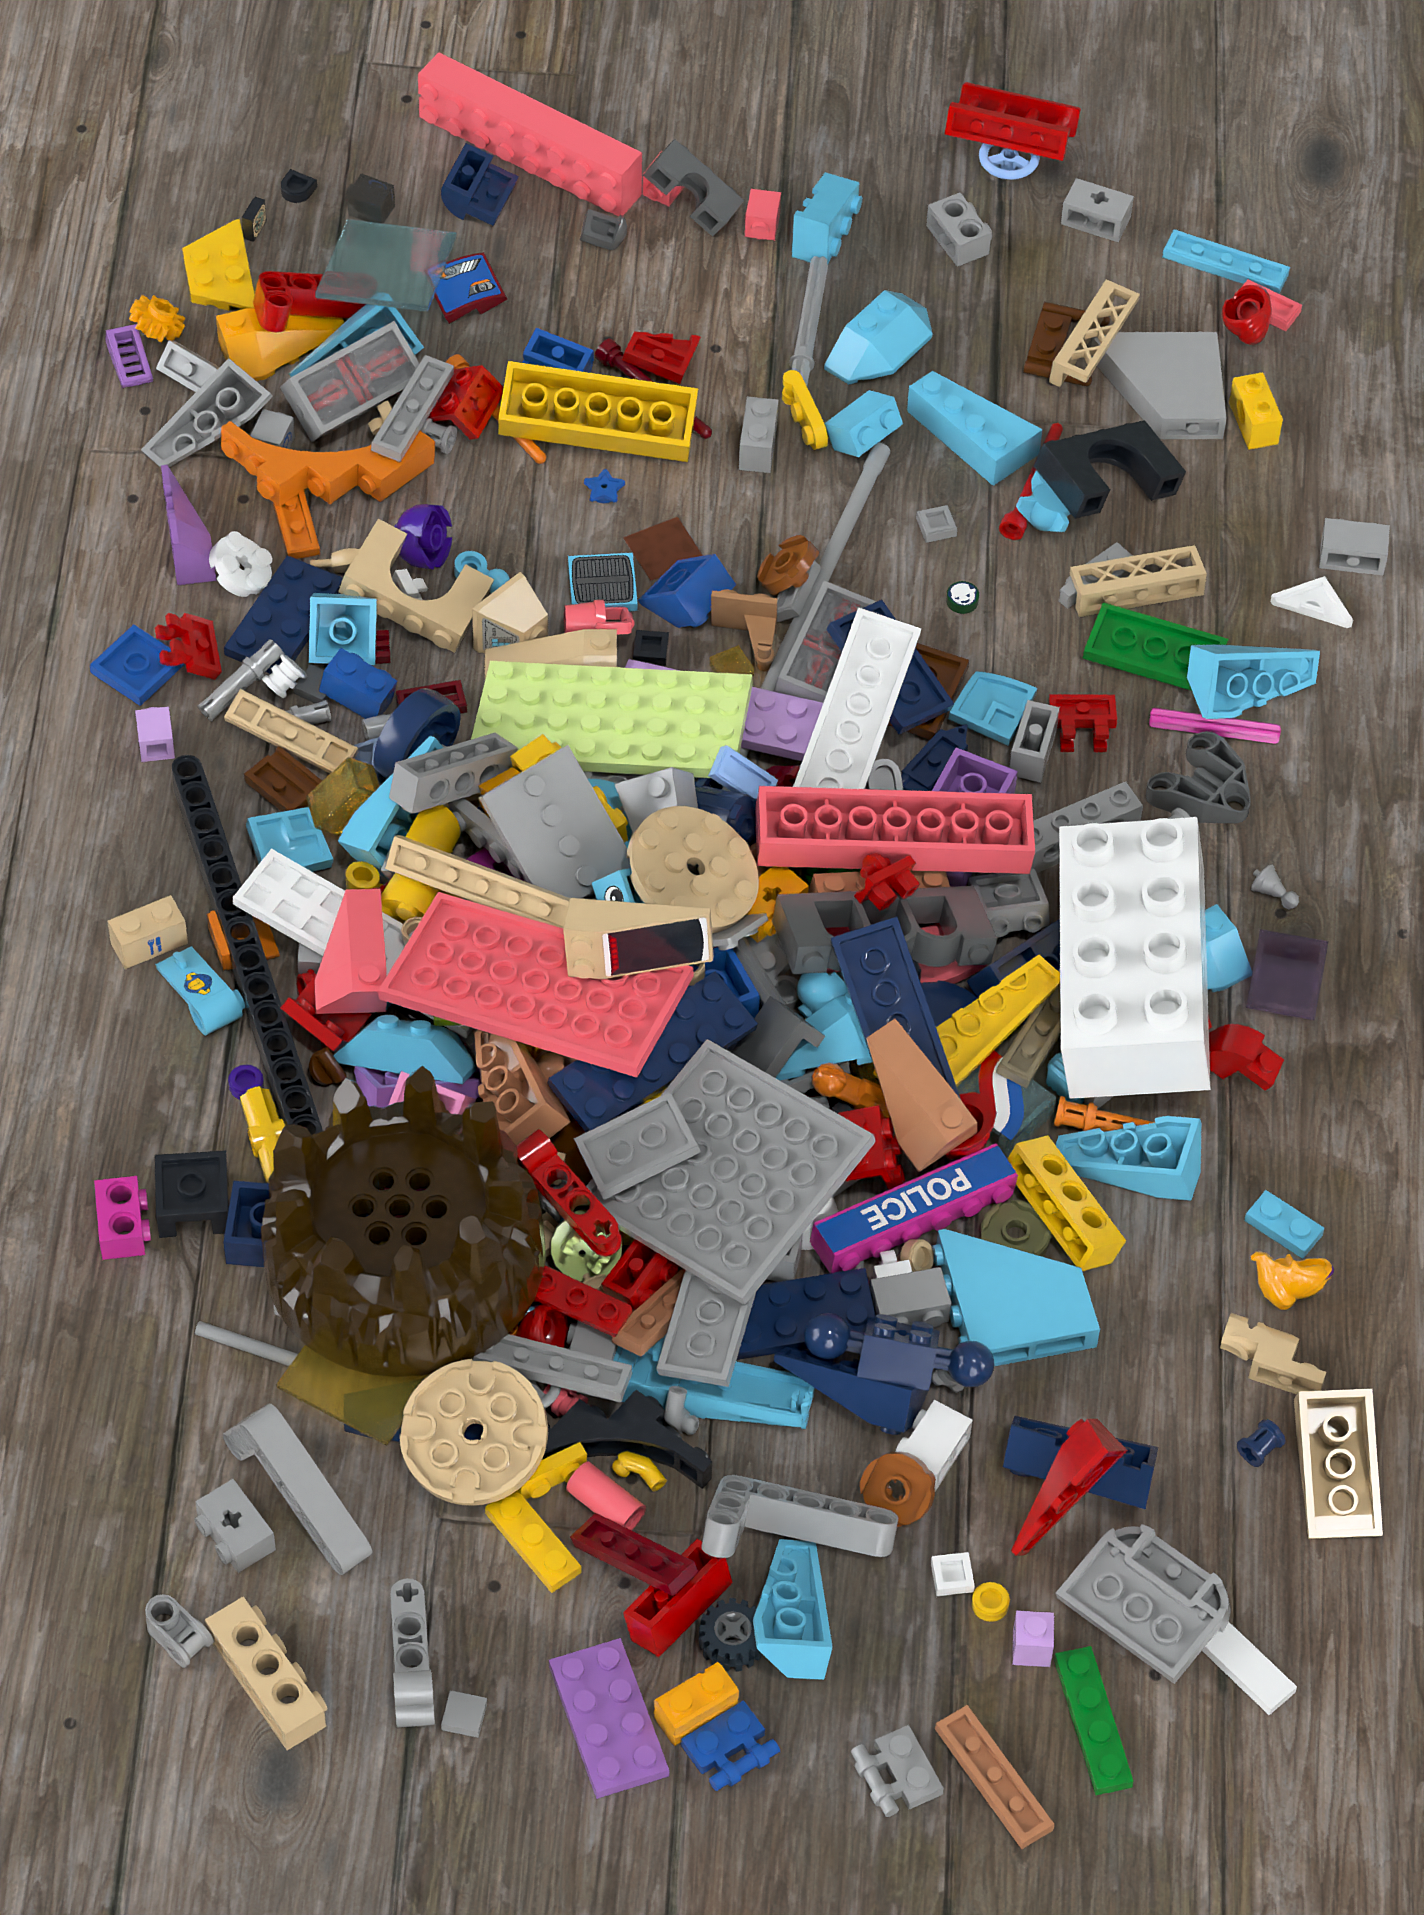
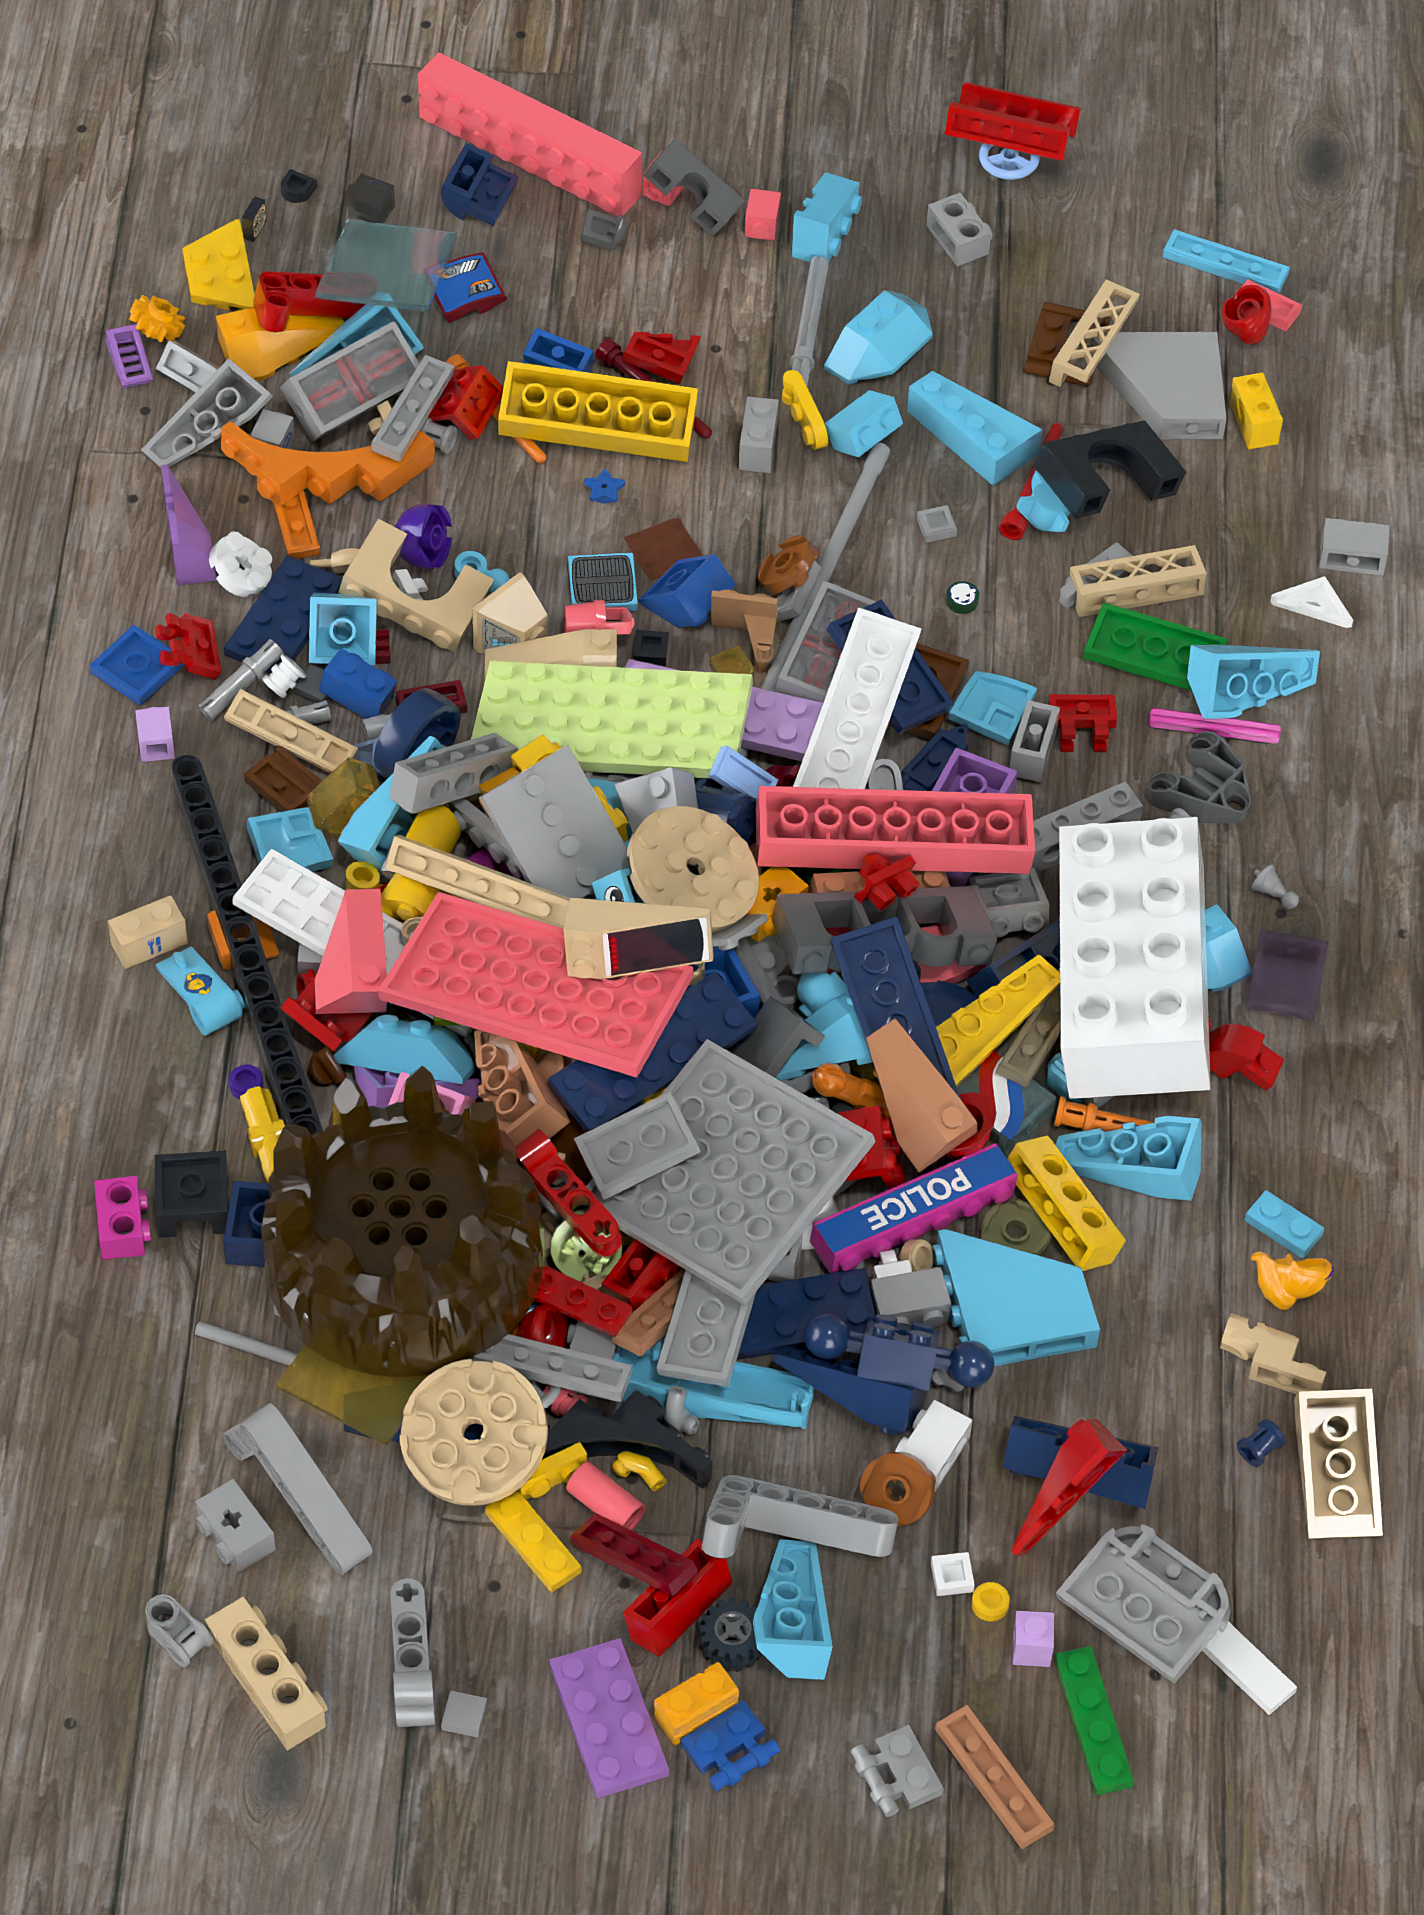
(1097, 210): light grey brick -> none

